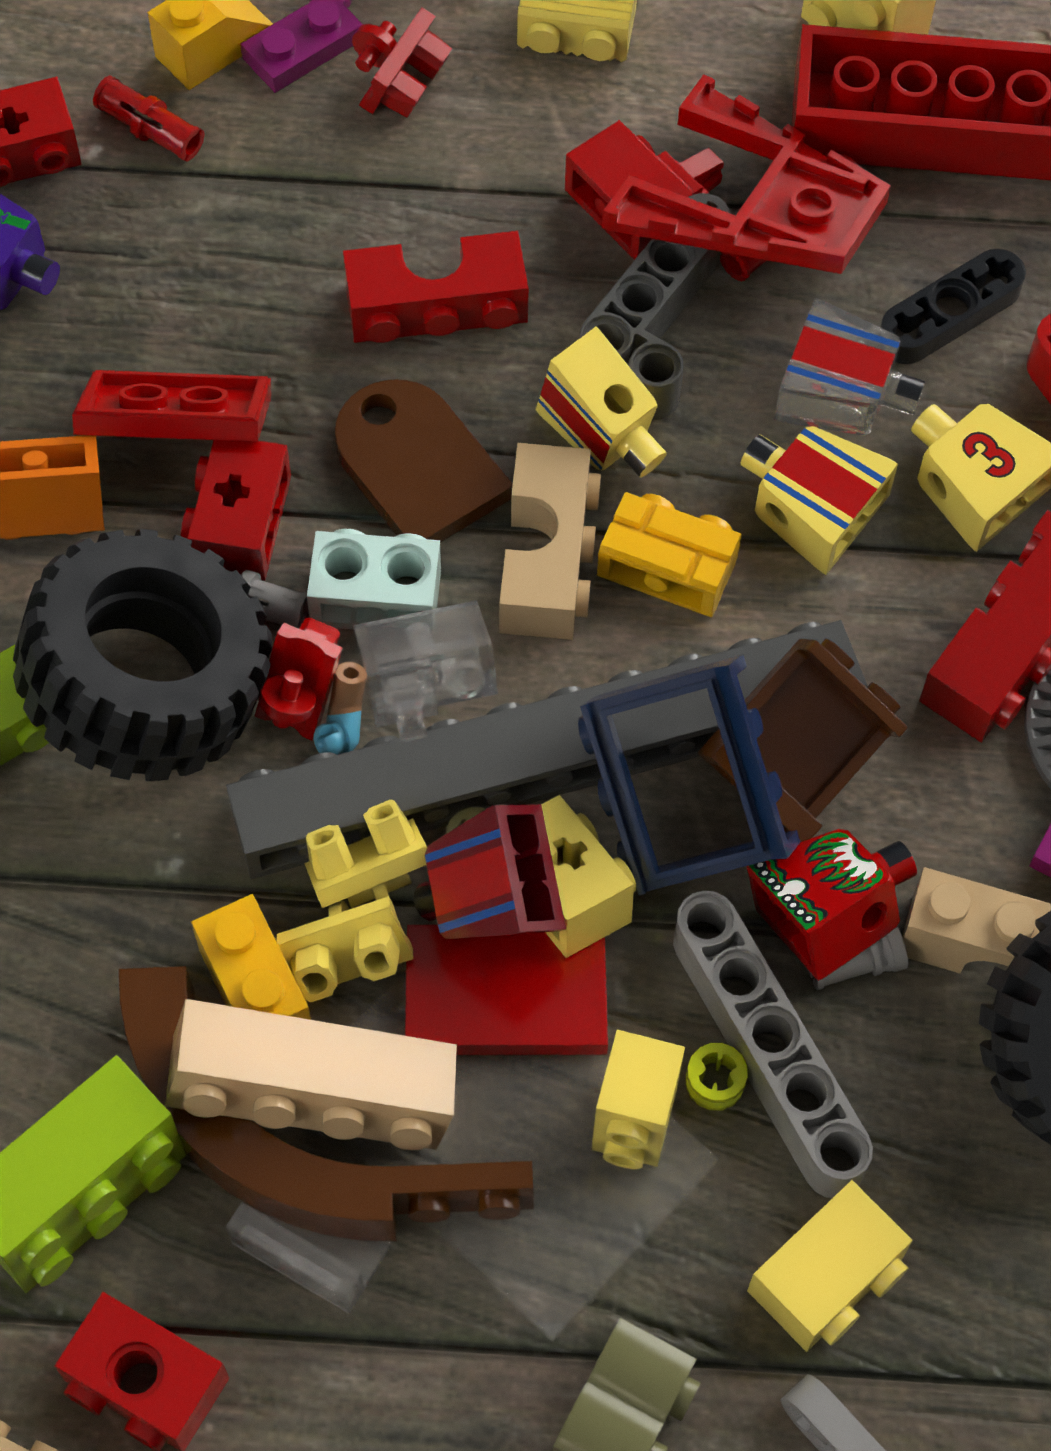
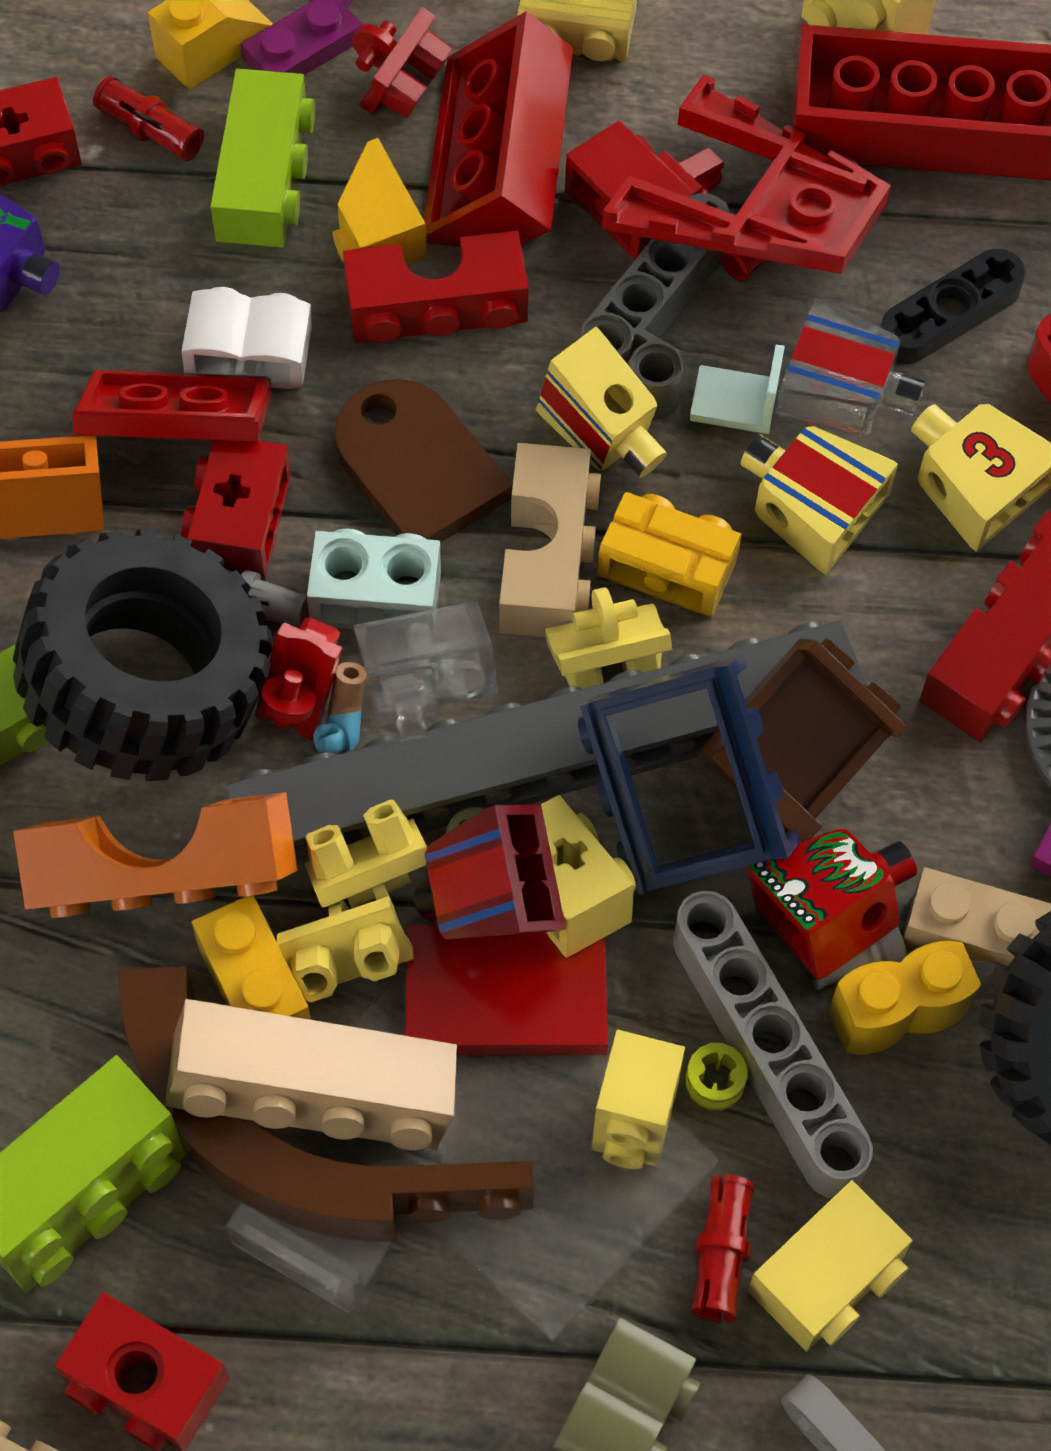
(81, 862): none -> orange arch
(247, 336): none -> white brick
(262, 158): none -> lime brick
(378, 209): none -> yellow slope
(499, 135): none -> red slope
(607, 637): none -> light yellow hips
(723, 1248): none -> red pin
(736, 397): none -> light aqua bracket
(918, 996): none -> yellow brick

